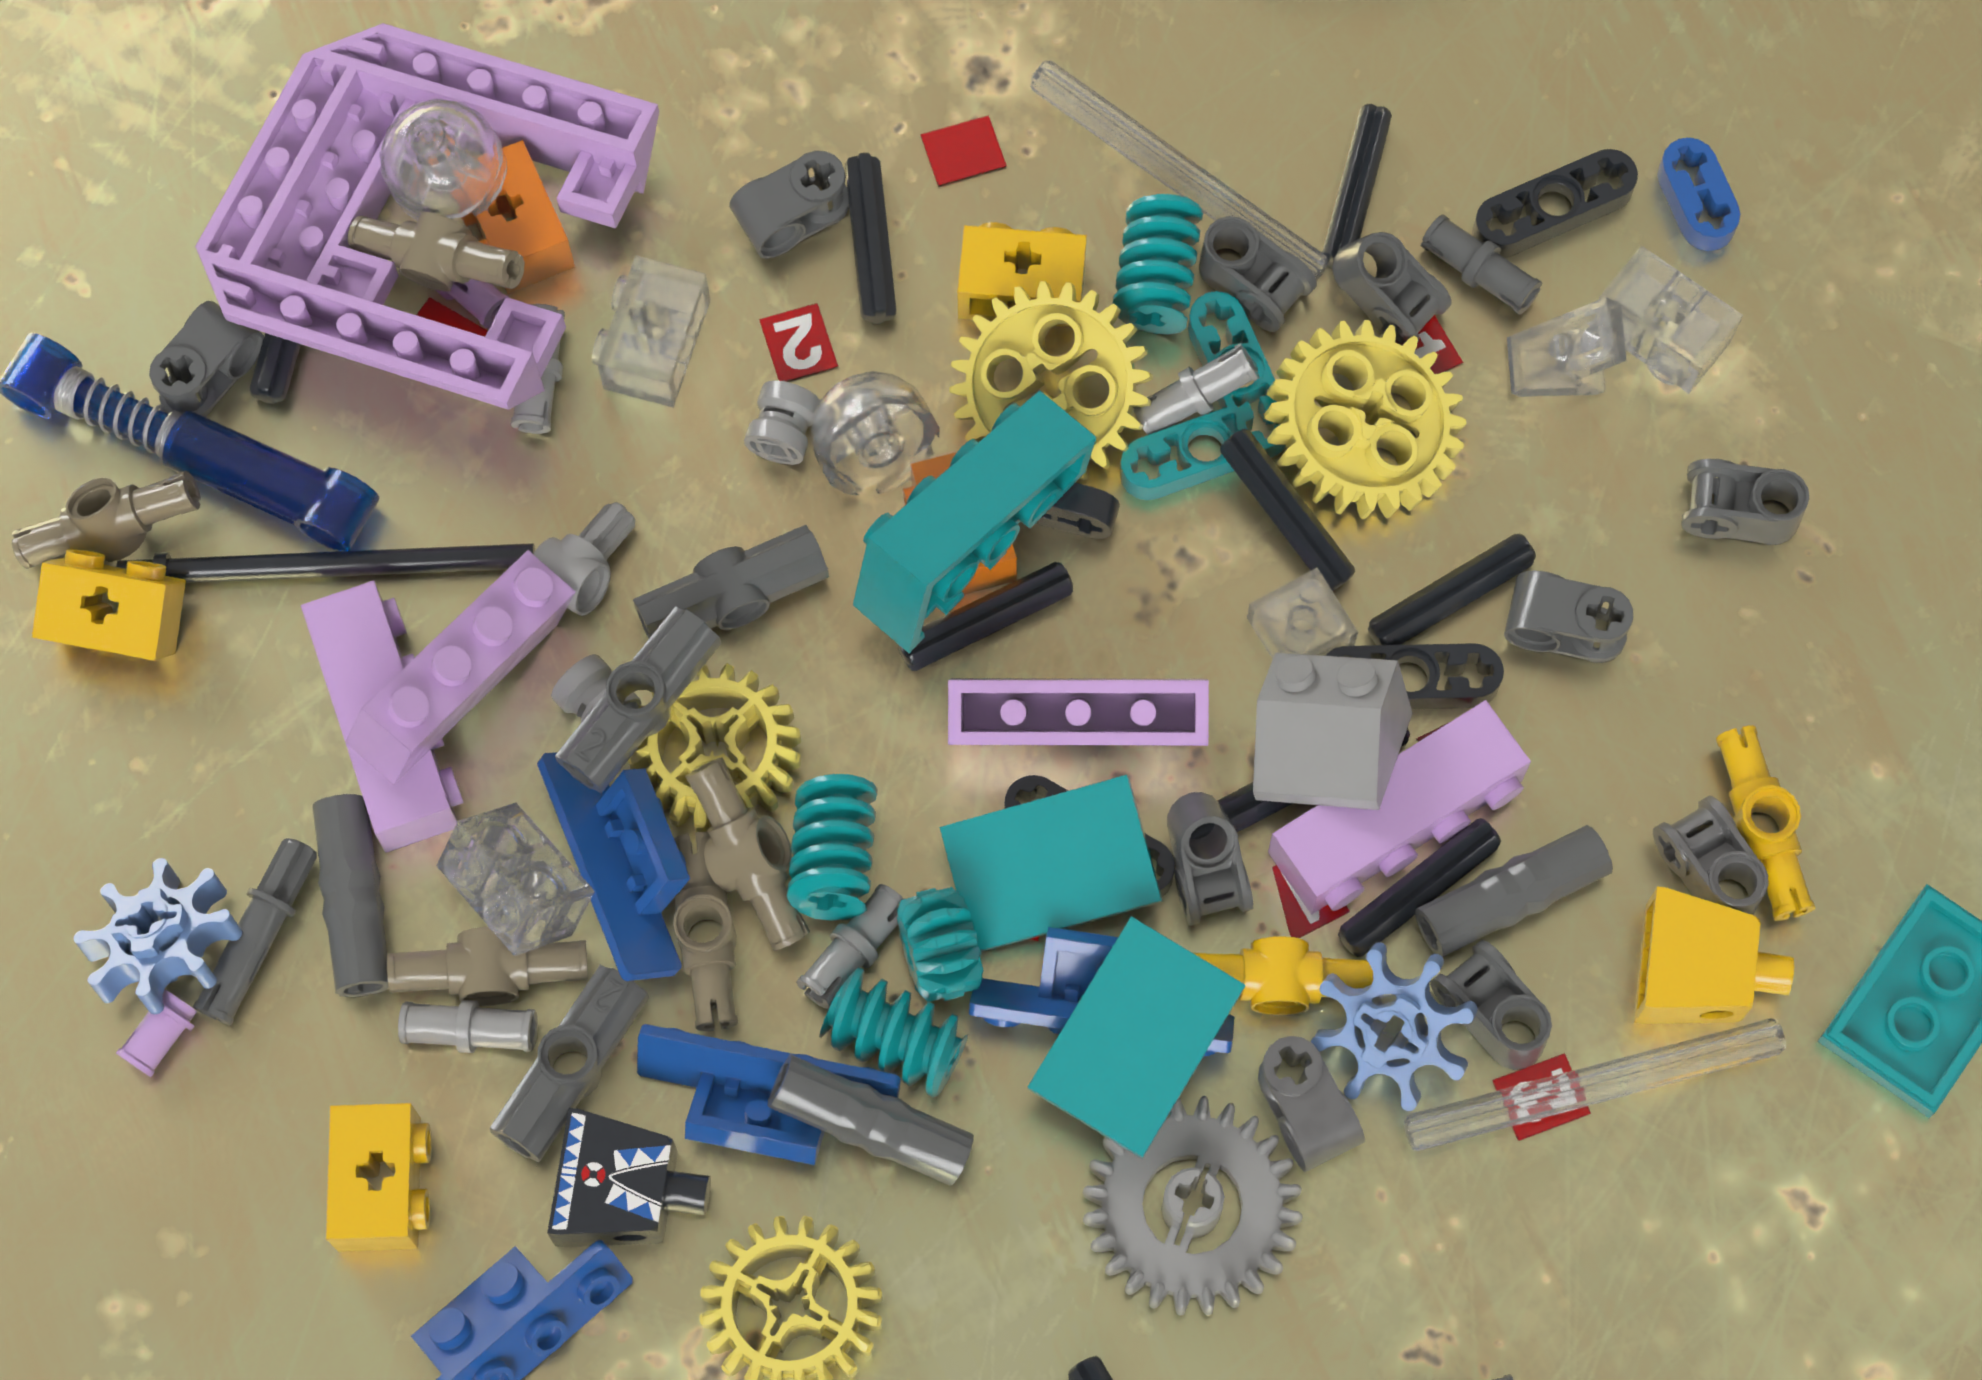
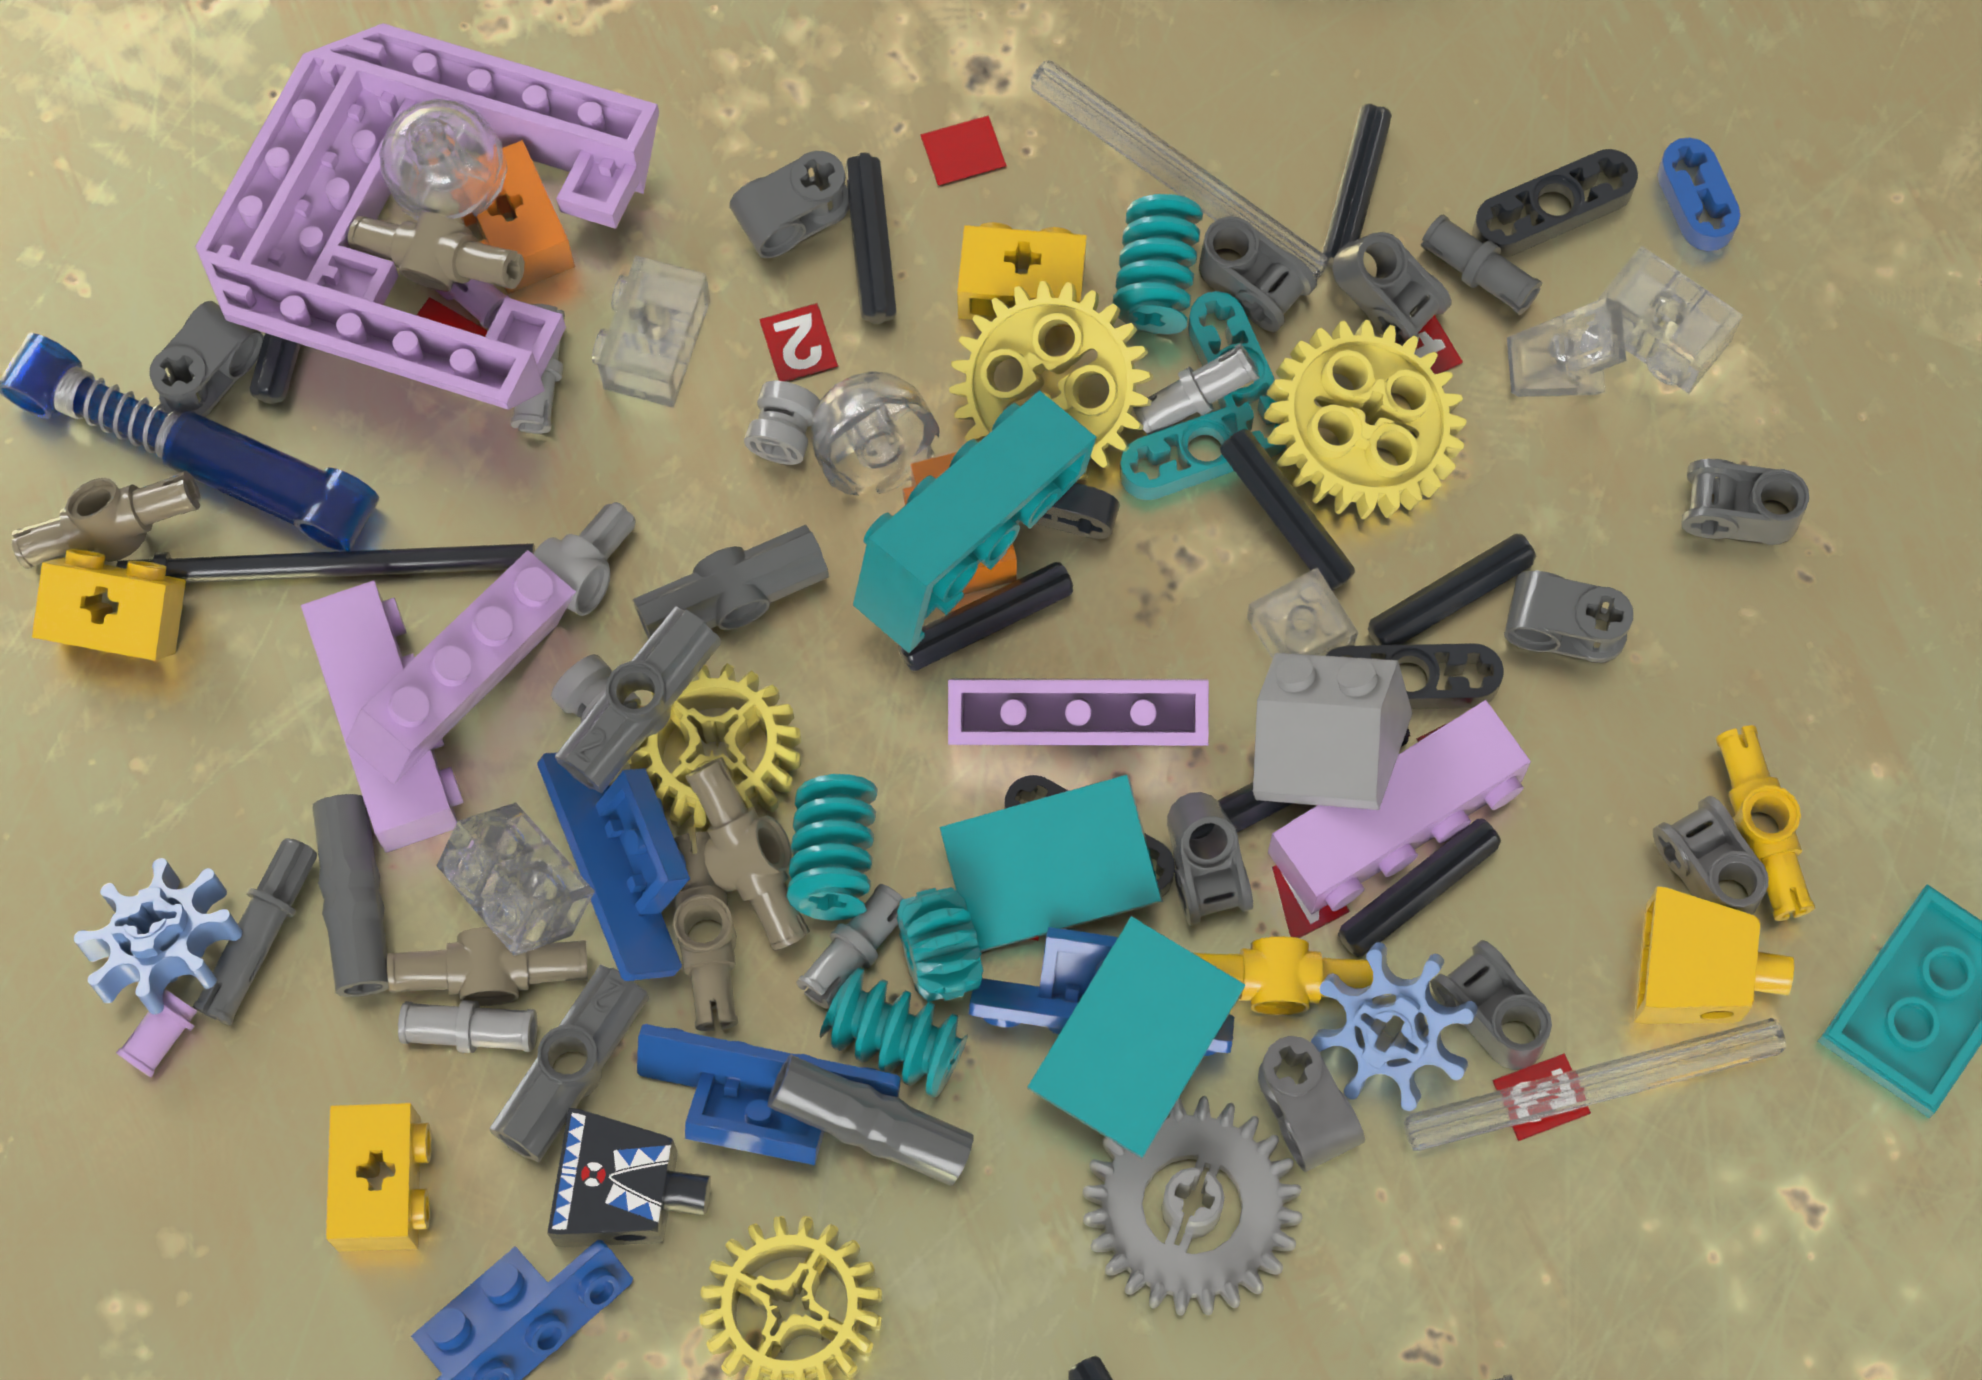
(1513, 891): dark grey axle -> none

